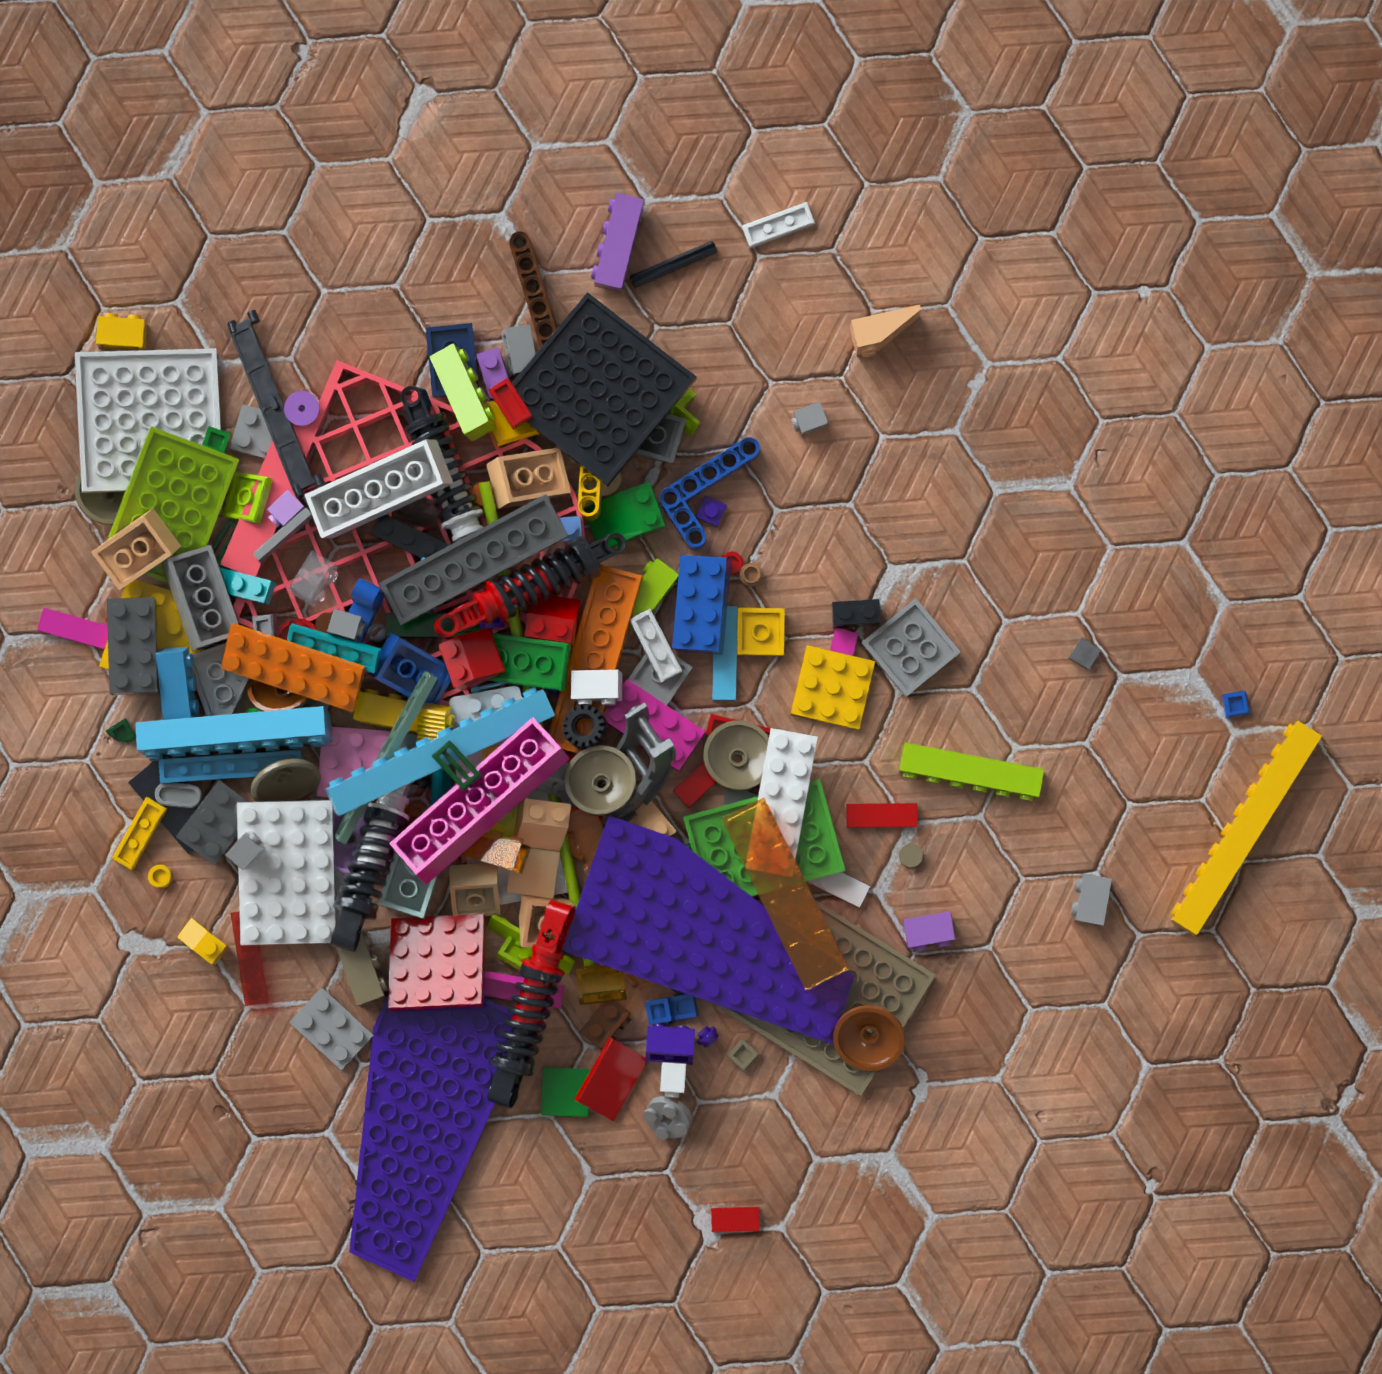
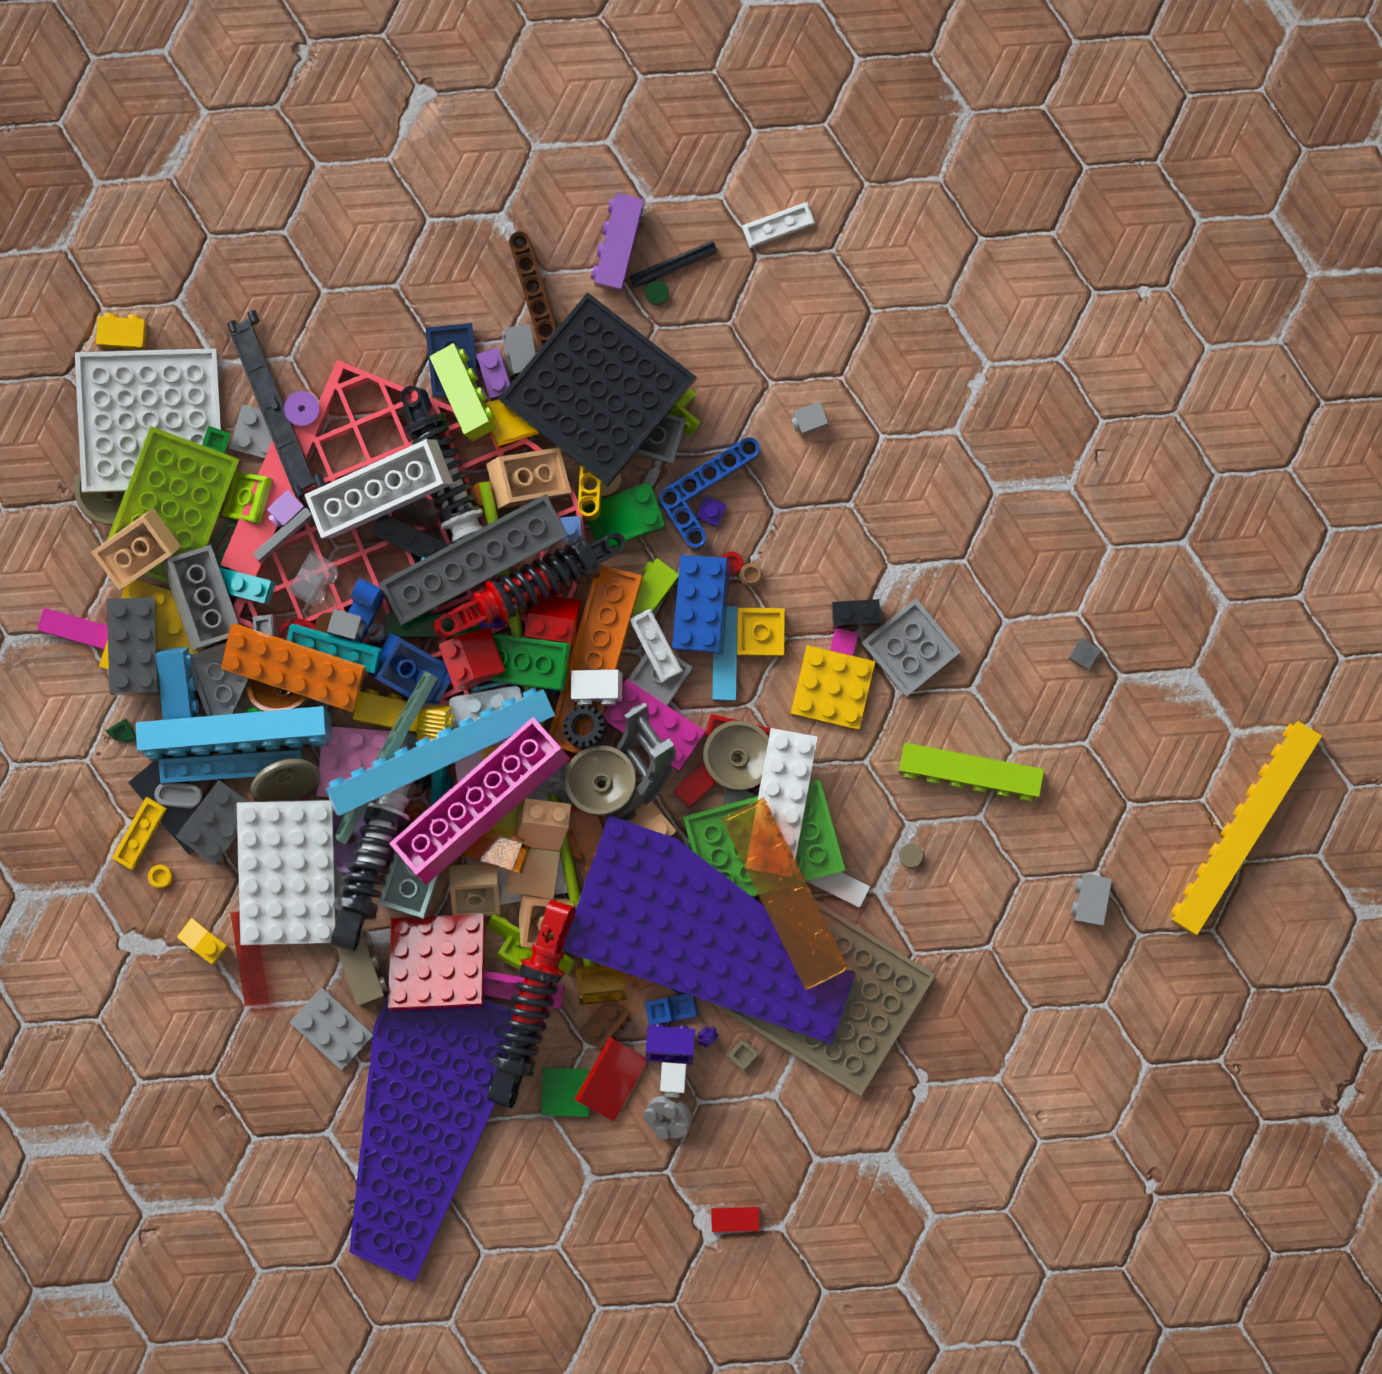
(245, 850): light grey brick -> none
(469, 780): dark green tile -> none
(510, 403): red tile -> none
(657, 292): none -> dark green tile
(869, 1049): dark orange dish -> none
(876, 331): light nougat slope -> none
(881, 815): red tile -> none
(929, 930): medium lavender brick -> none
(1235, 704): blue tile -> none

